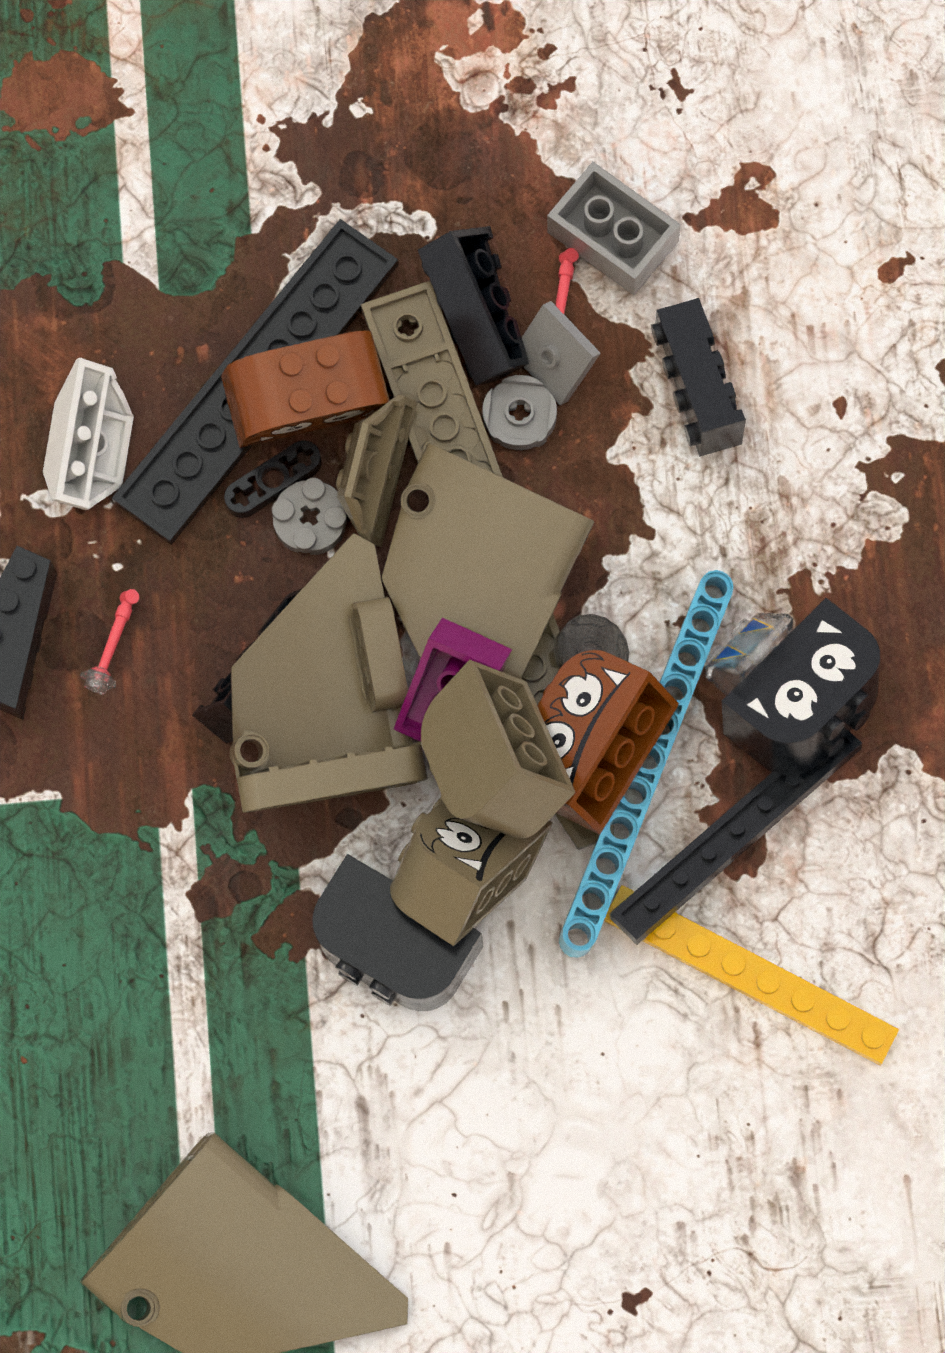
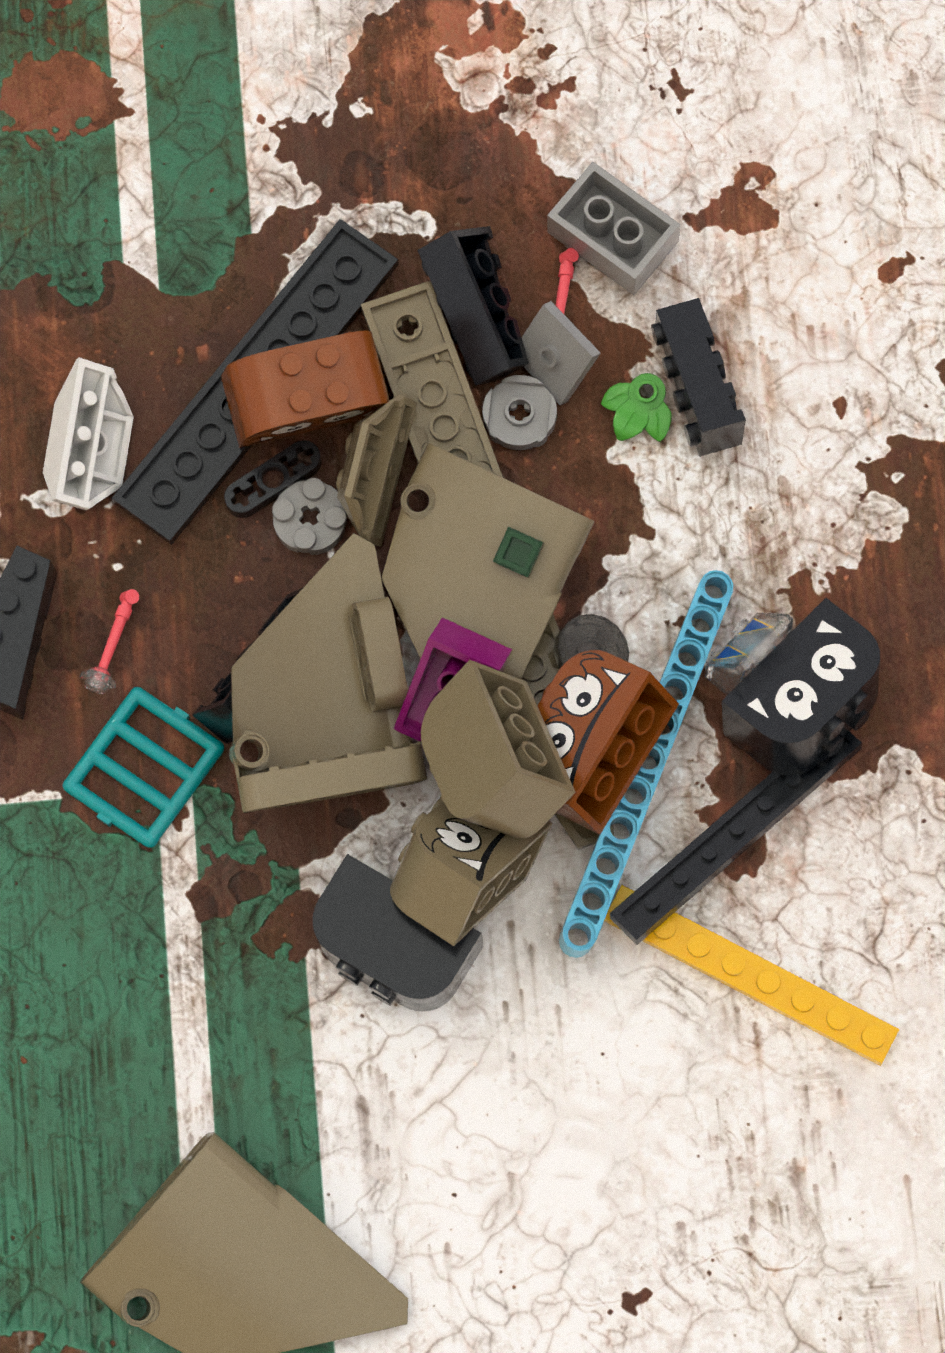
(169, 807): none -> teal bar
(518, 552): none -> dark green tile
(638, 413): none -> bright green plate

